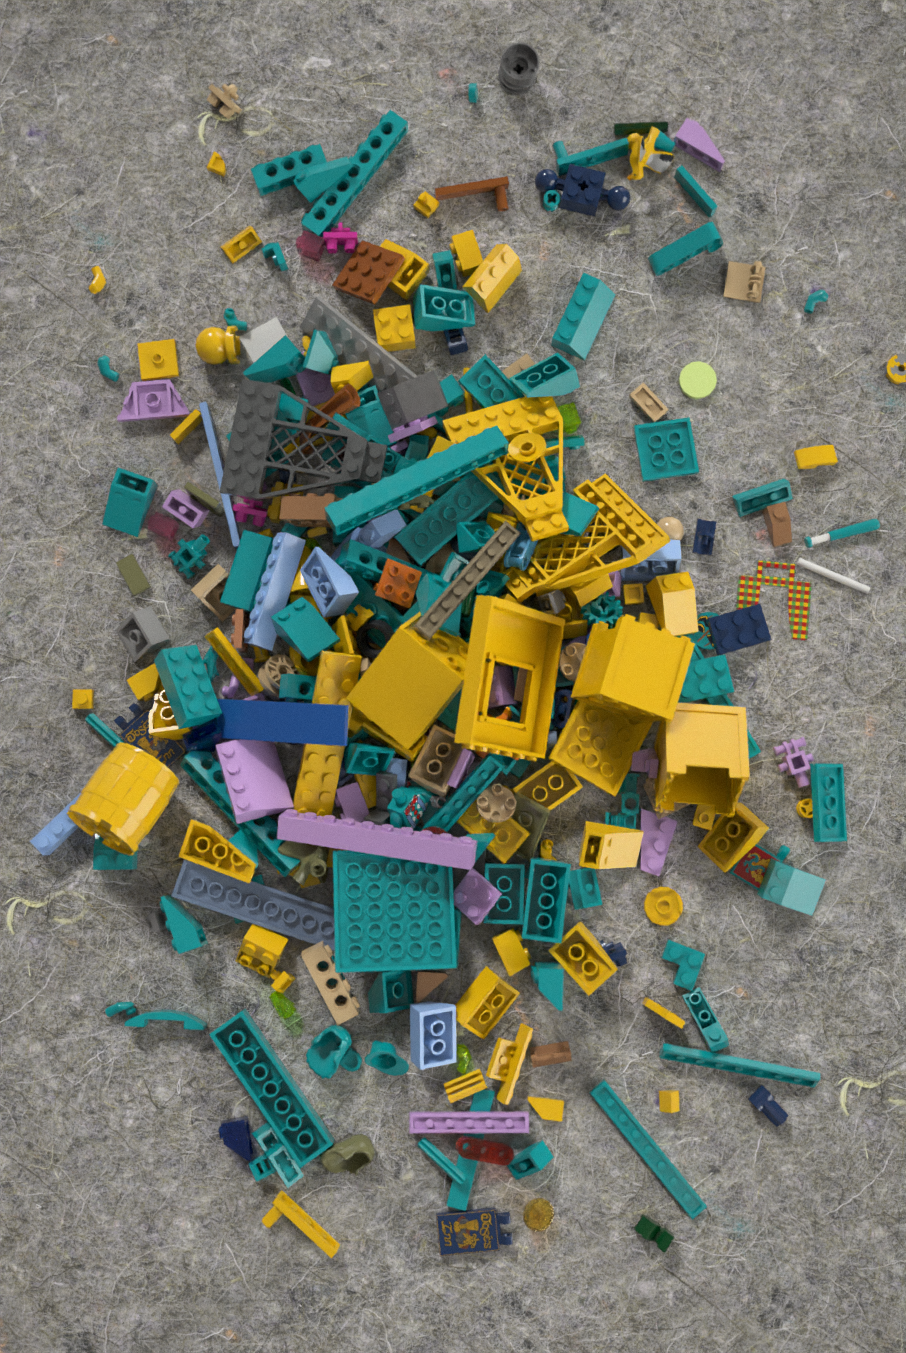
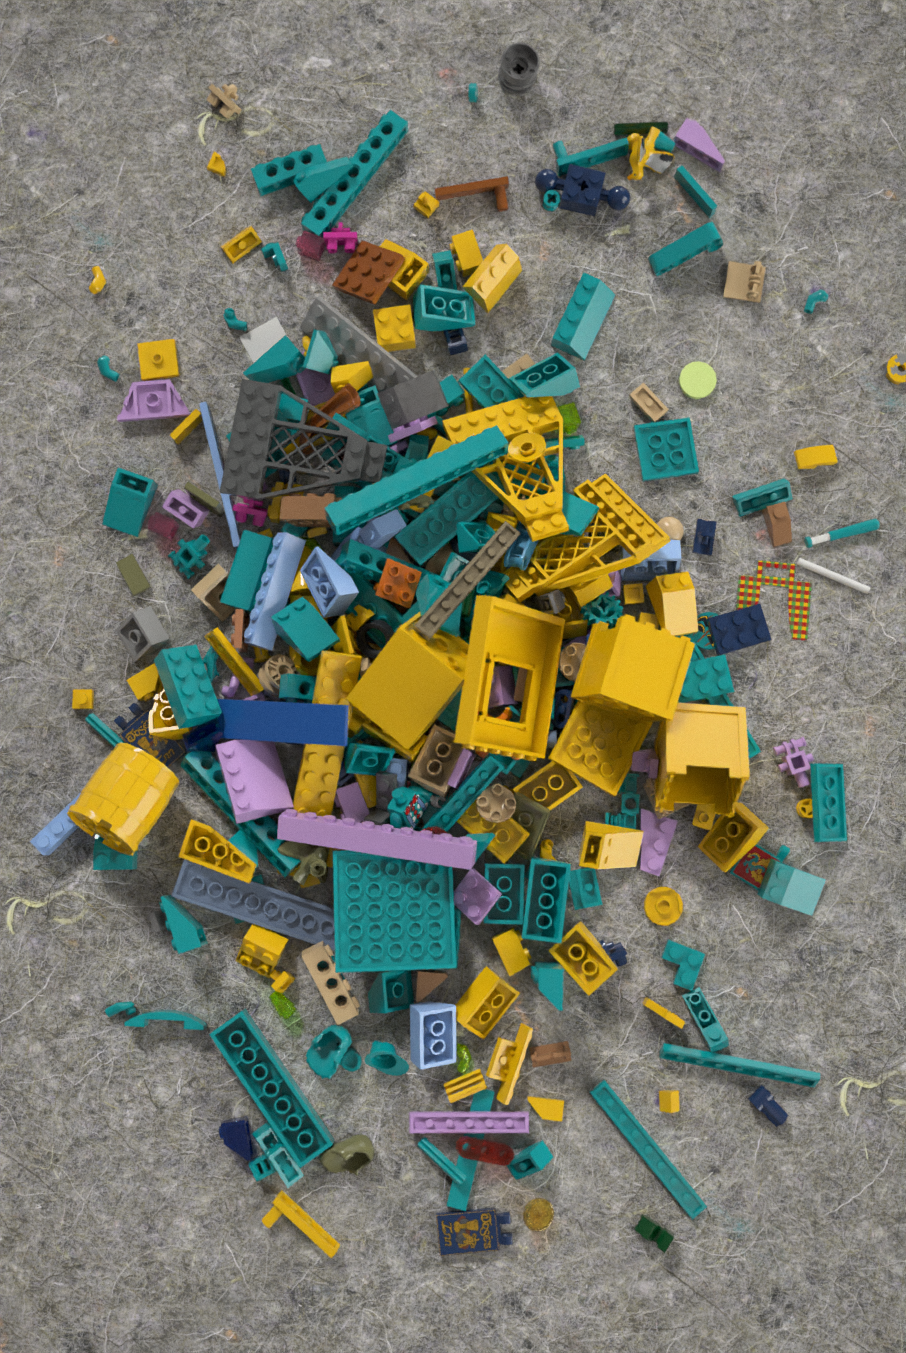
(217, 346): yellow tile -> none

